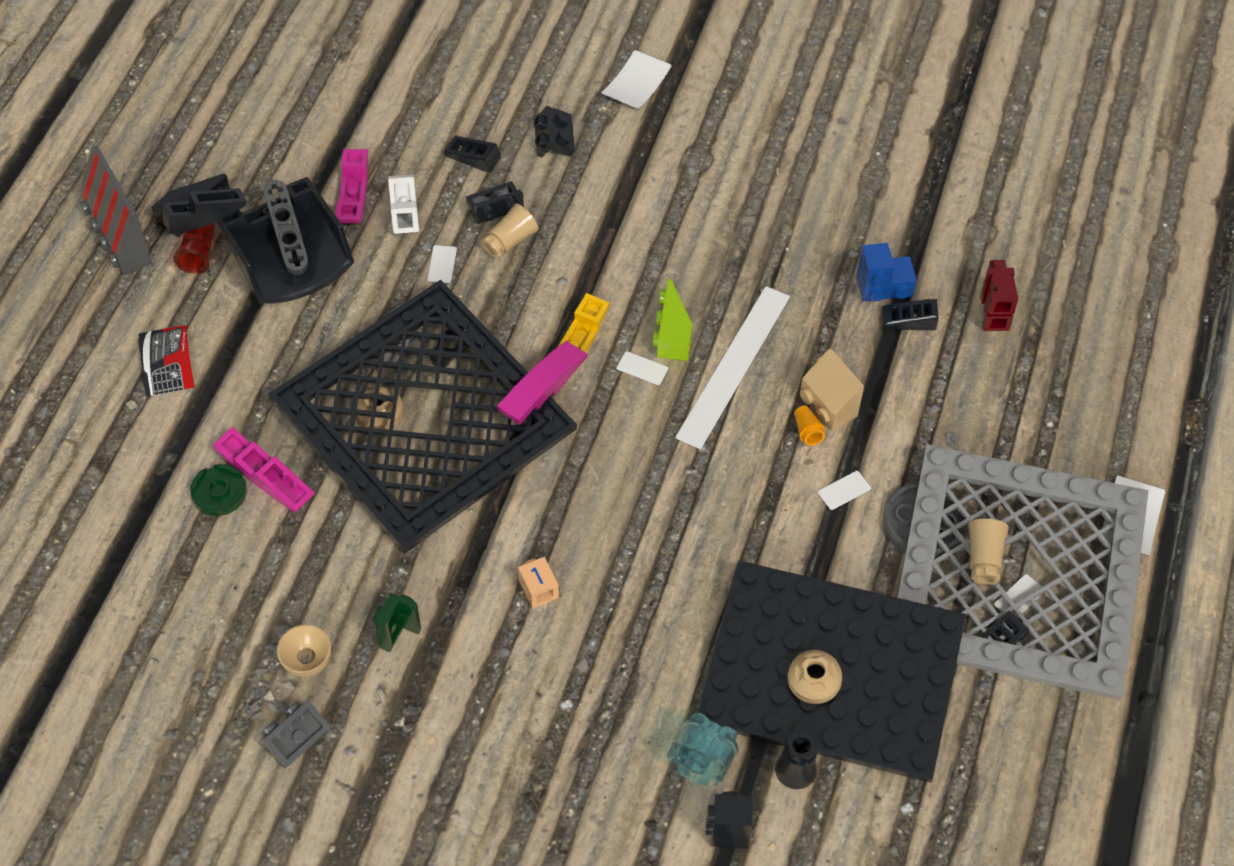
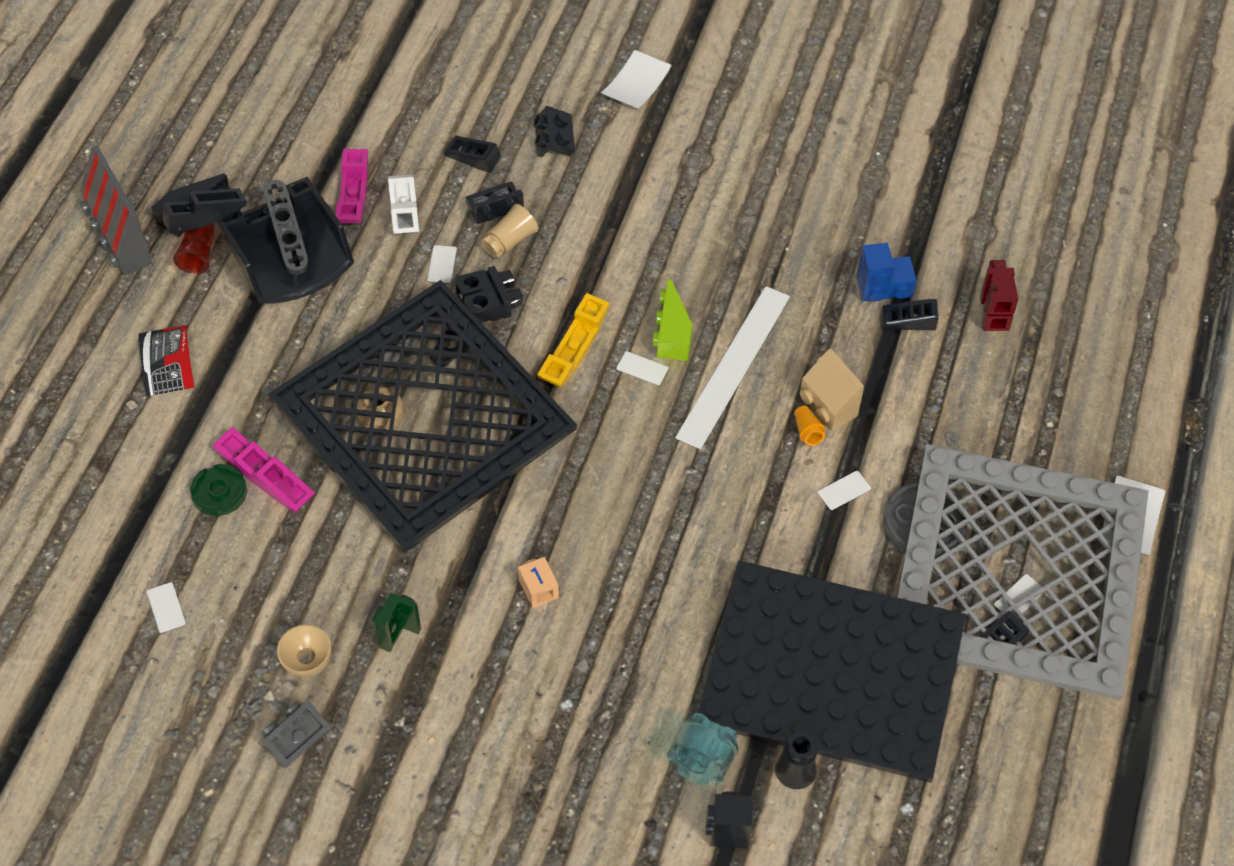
(166, 607): none -> white sticker
(487, 295): none -> black hips
(542, 381): dark pink slope -> none
(810, 689): tan piece -> none
(987, 549): tan plant -> none

